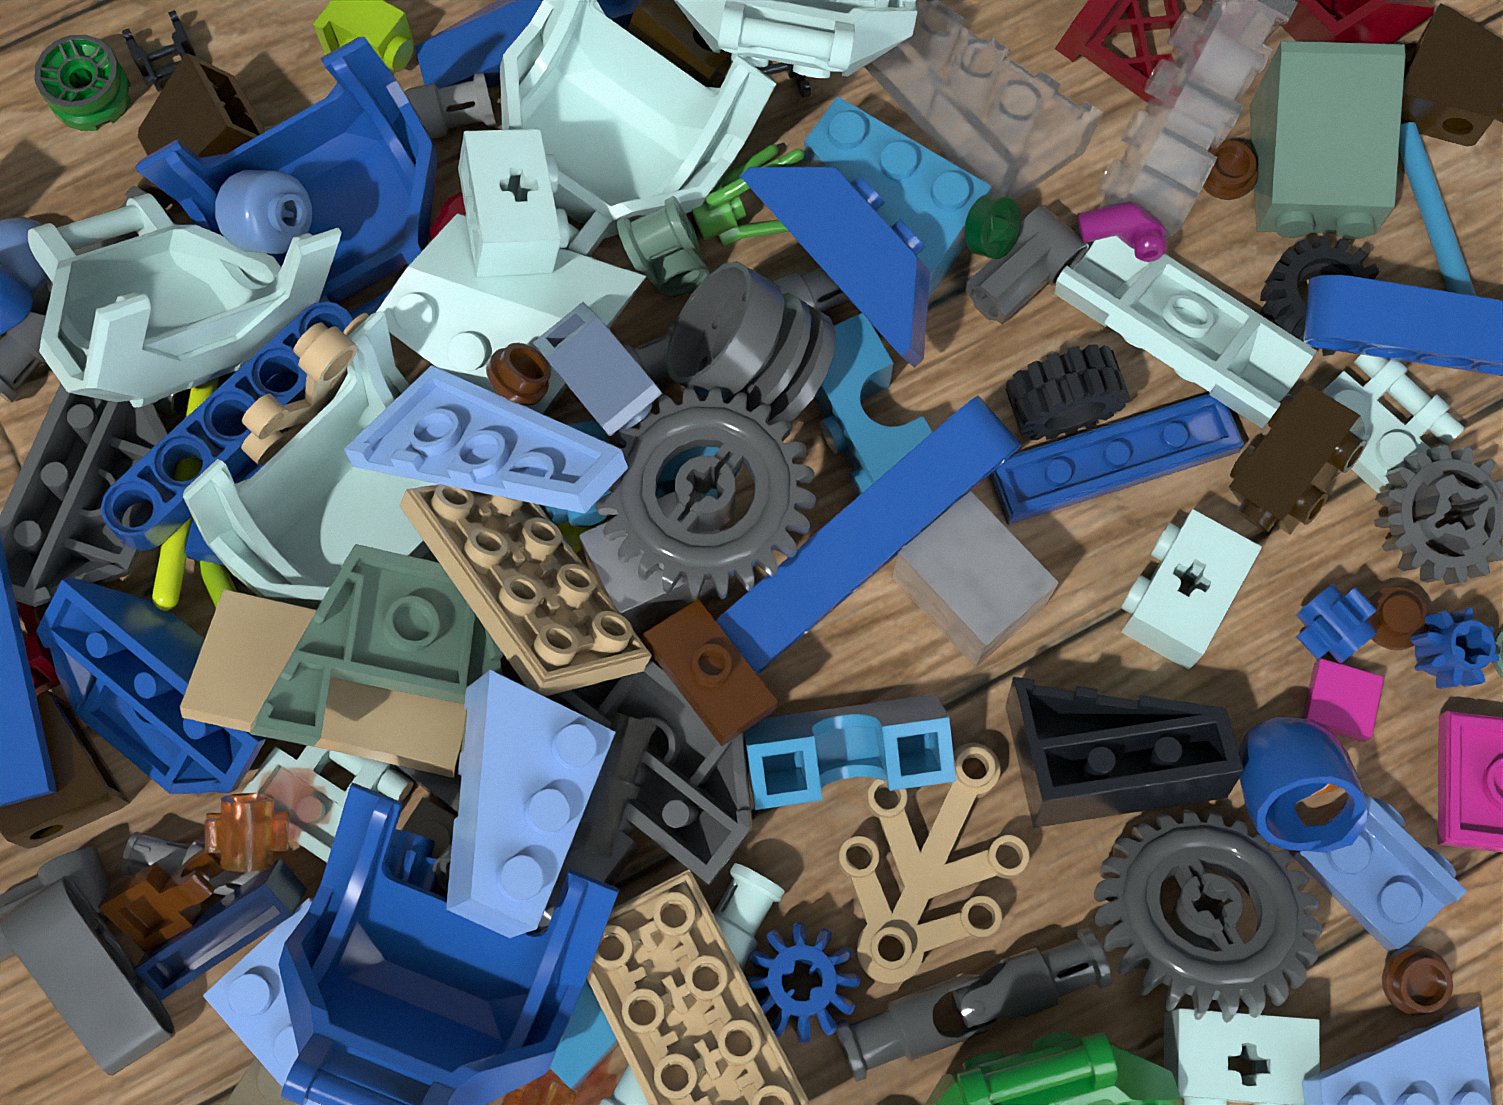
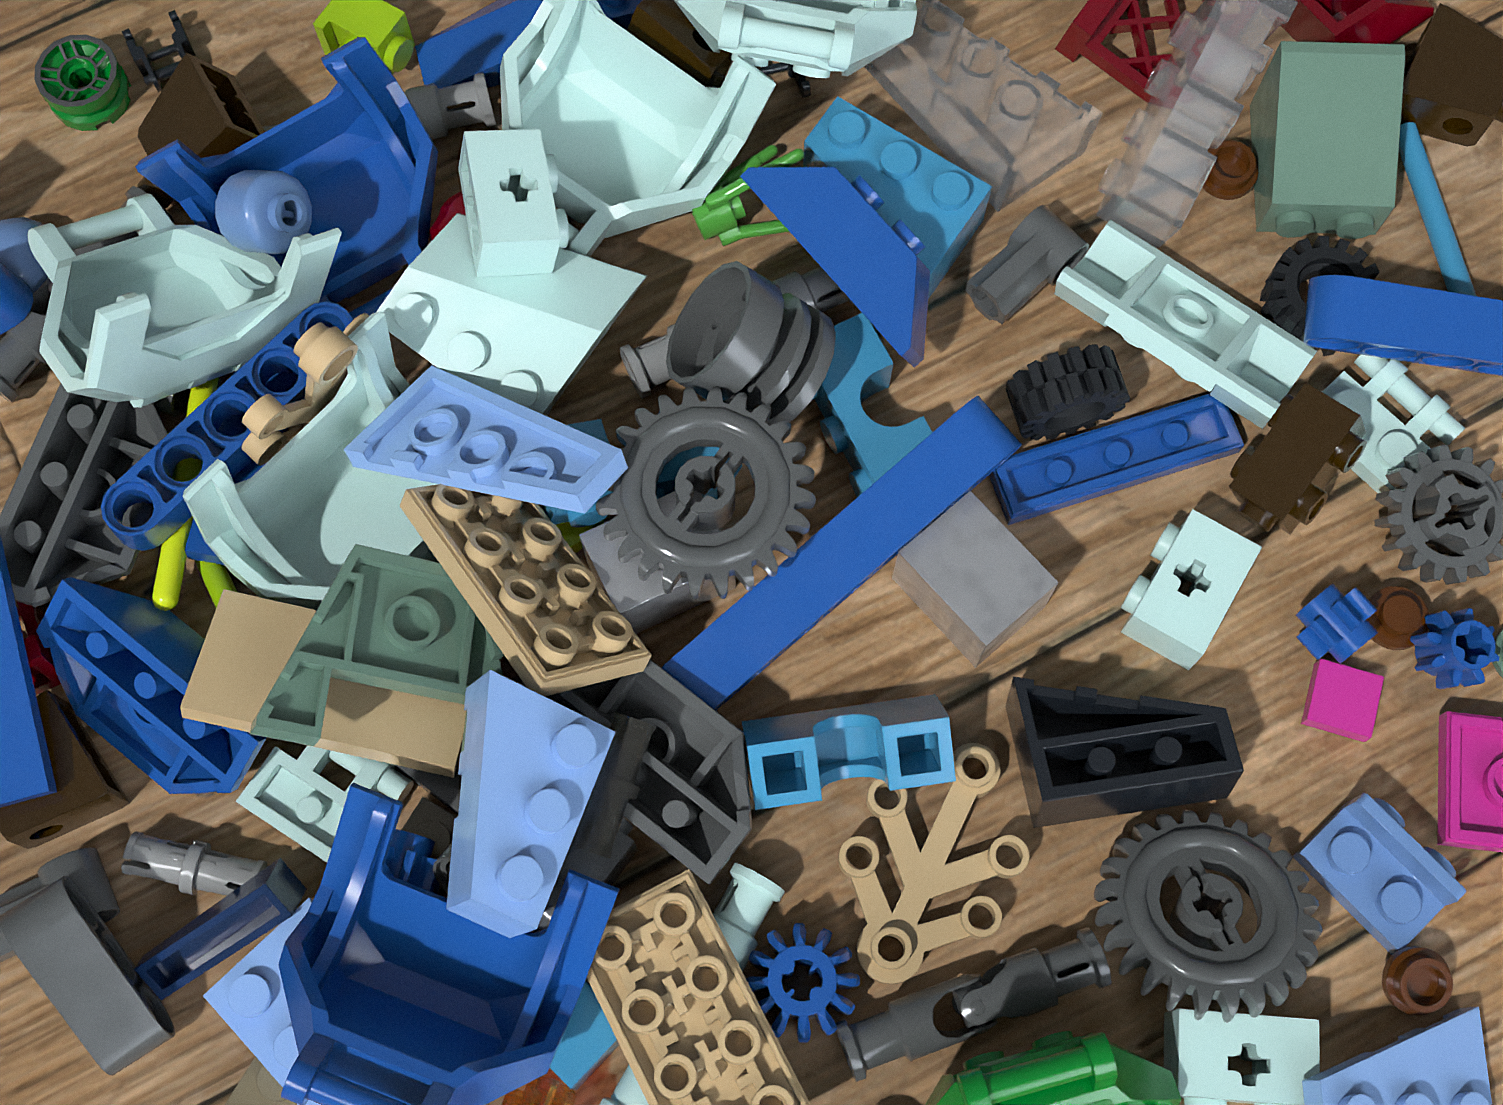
(160, 906): reddish brown plate -> none
(247, 832): clear orange gear -> none
(519, 373): reddish brown plate -> none
(598, 369): sand blue slope -> none
(665, 249): sand green piece -> none
(709, 672): reddish brown plate -> none
(992, 226): dark green tile -> none
(1128, 223): magenta arm -> none
(1288, 763): blue piece -> none

